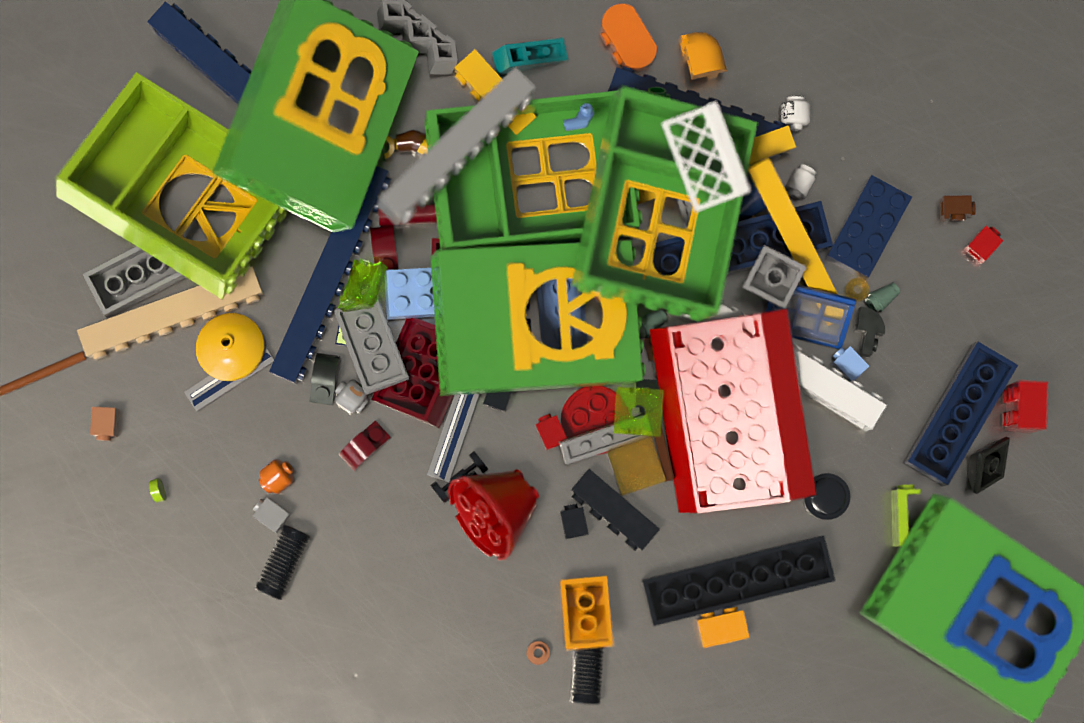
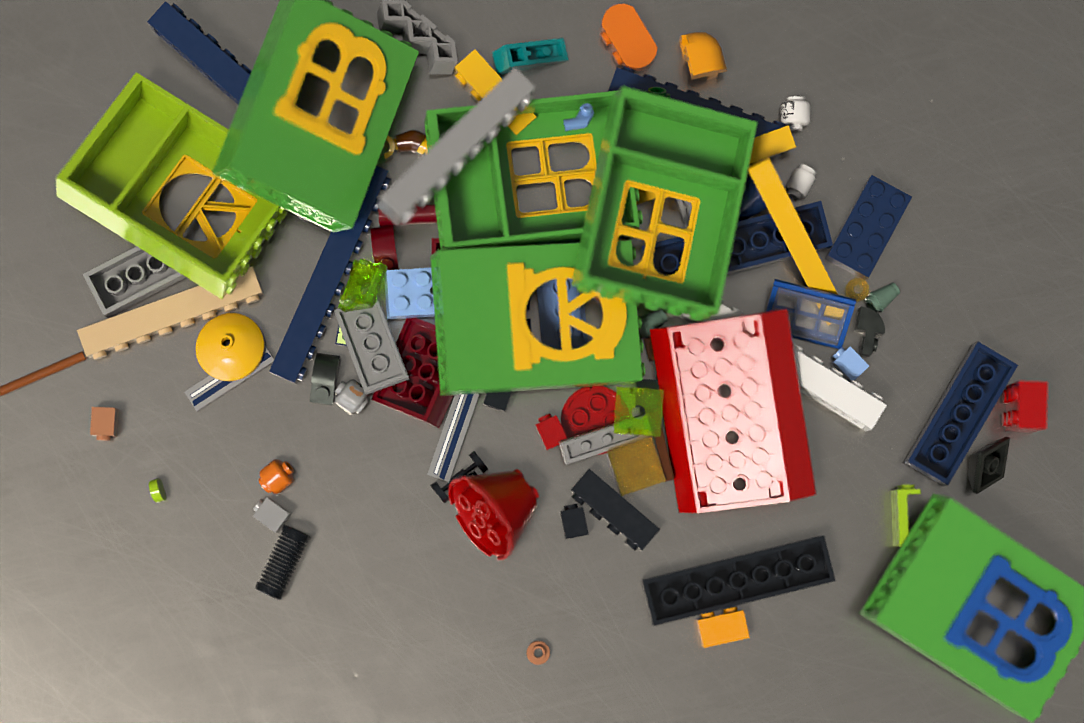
(364, 445): dark red brick -> none
(586, 613): light orange slope -> none
(591, 680): black piece -> none
(726, 153): white fence -> none
(774, 277): light grey slope -> none
(831, 497): black piece -> none
(957, 207): reddish brown brick -> none
(984, 243): red brick -> none

